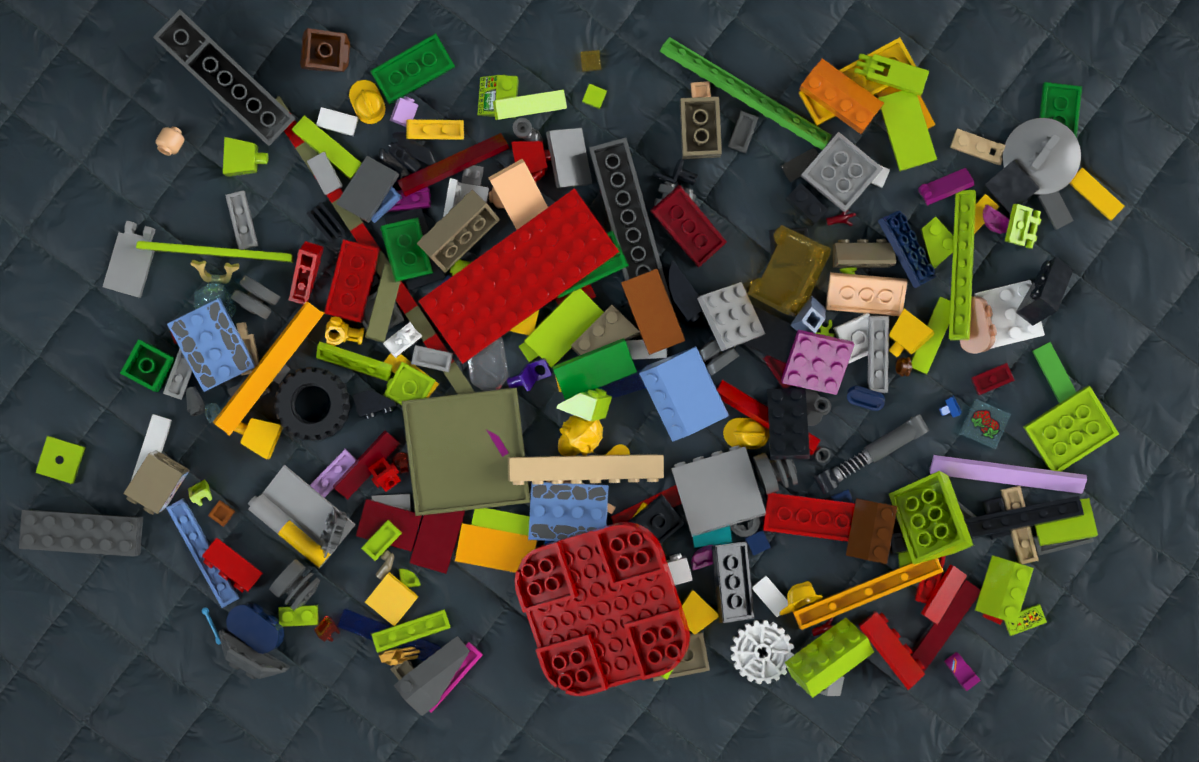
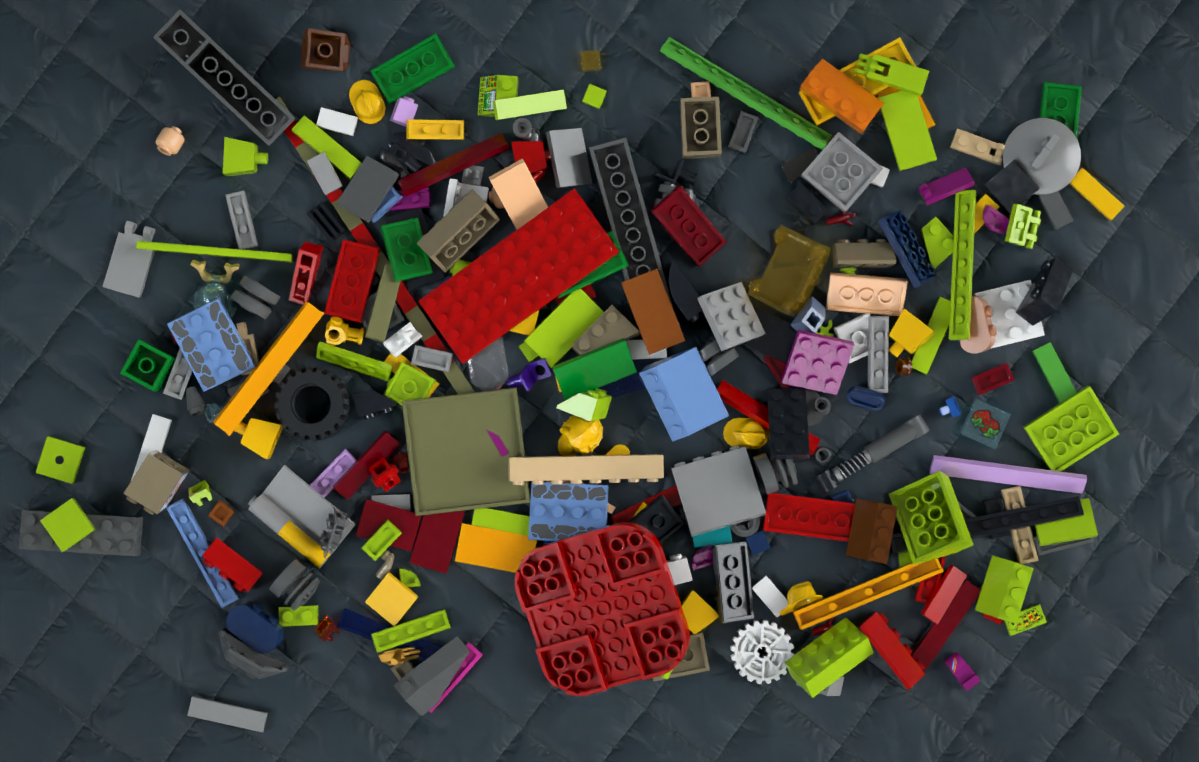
(67, 525): none -> lime tile
(205, 611): dark azure hinge -> none
(227, 714): none -> light grey tile

